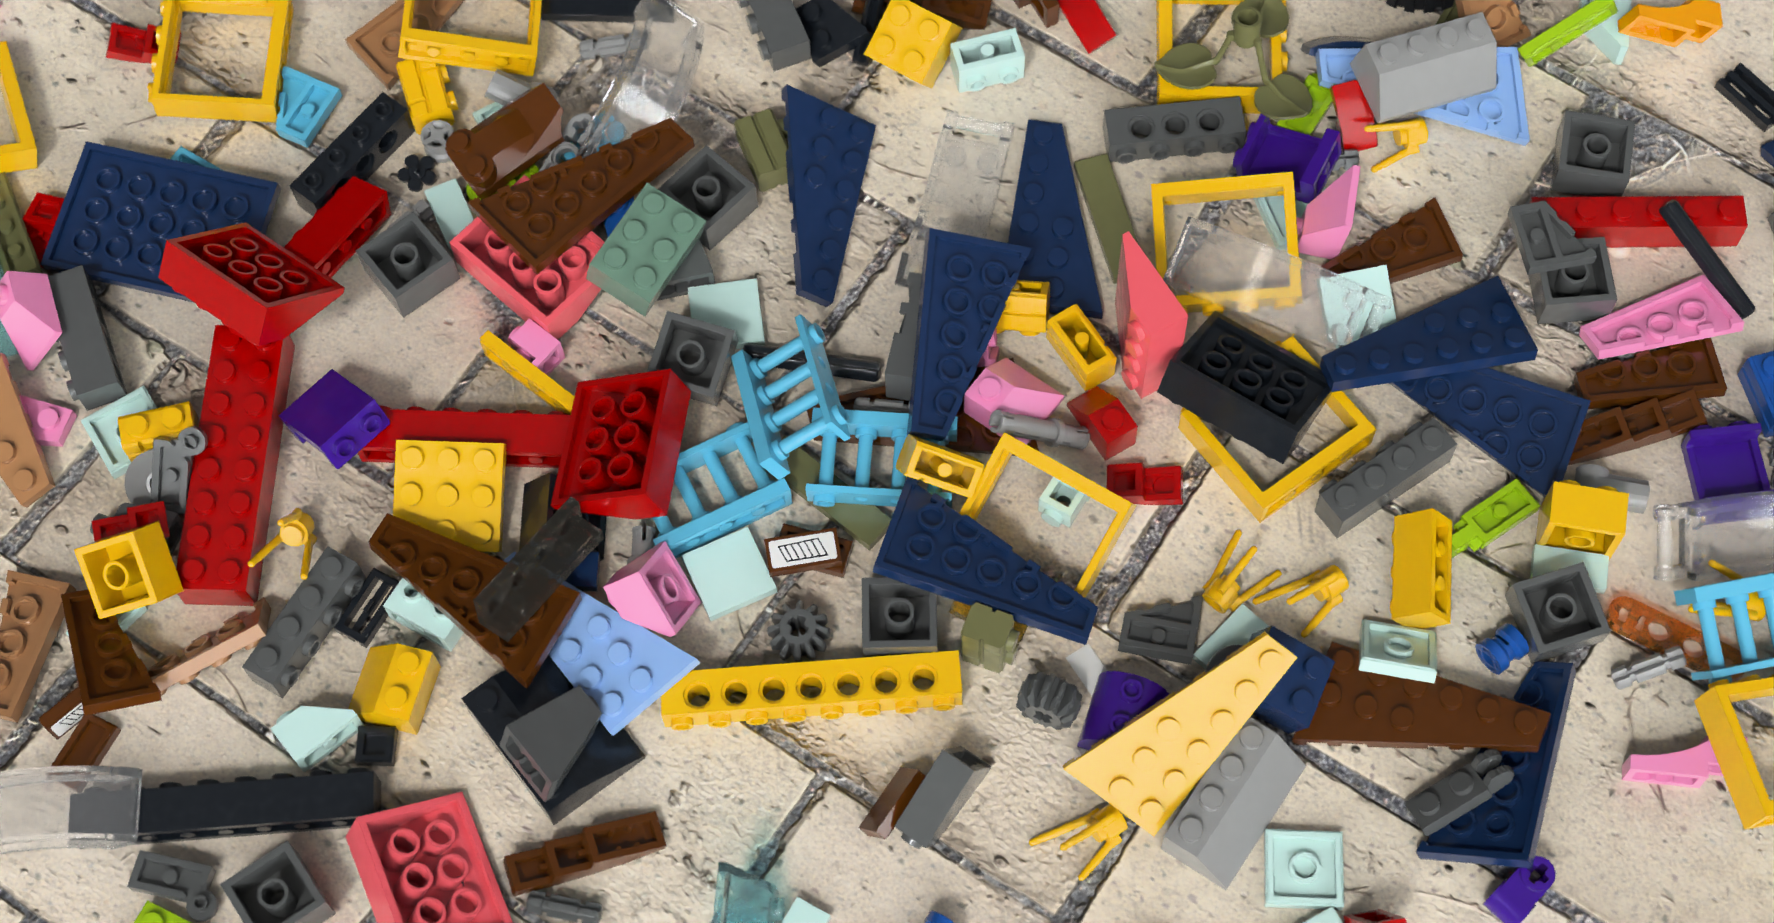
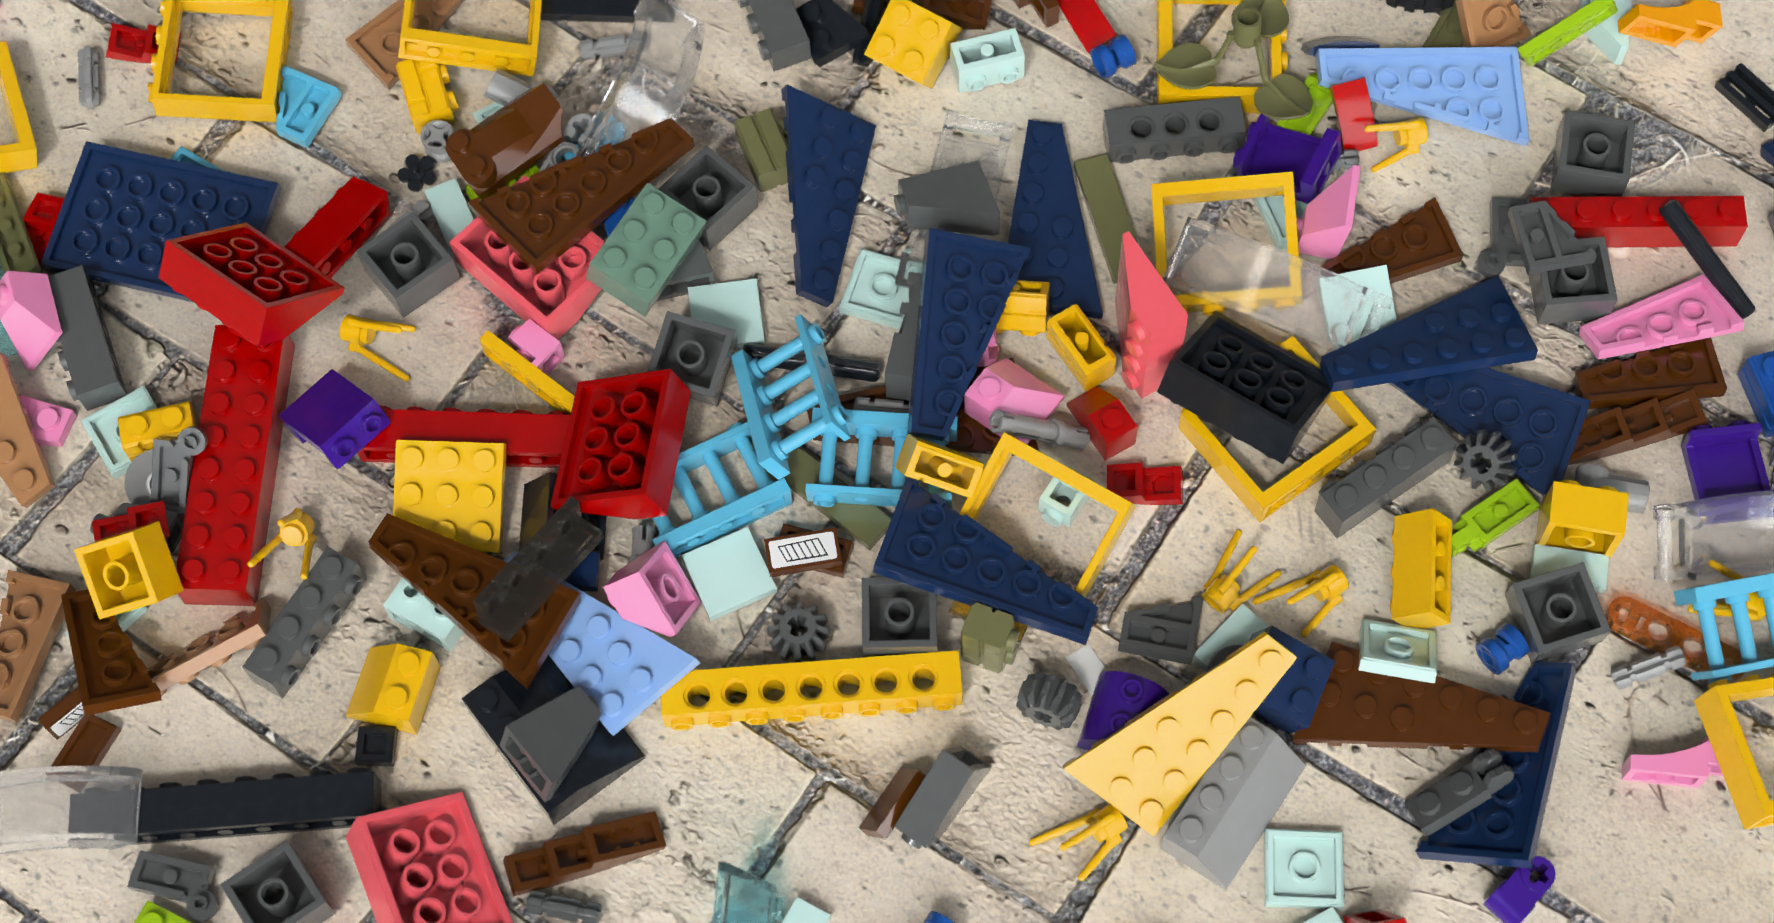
(88, 77): none -> light grey axle
(315, 732): light aqua slope -> none
(354, 152): black brick -> none
(362, 331): none -> yellow plant
(380, 616): black tile -> none
(873, 291): none -> light aqua tile
(949, 201): none -> dark grey slope
(1113, 56): none -> blue wheel
(1427, 67): light grey slope -> none
(1491, 449): none -> dark grey gear
(1503, 243): none -> dark grey hinge

